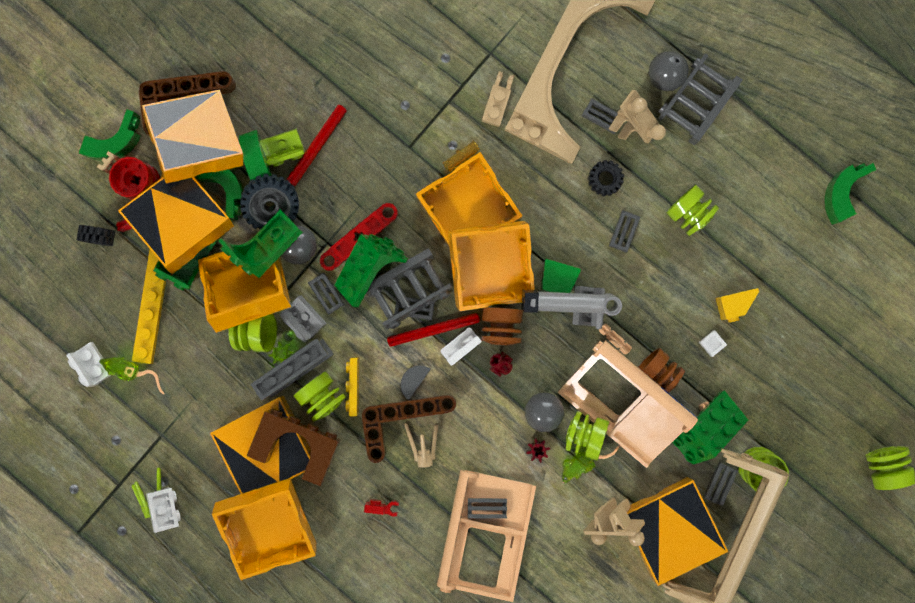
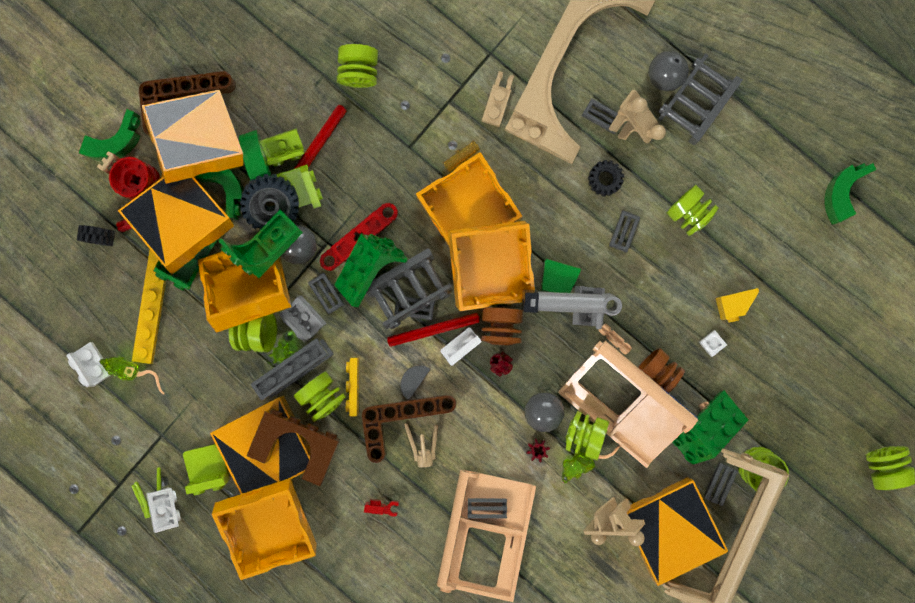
(205, 469): none -> lime bracket
(303, 182): none -> lime bracket
(357, 65): none -> lime wheel

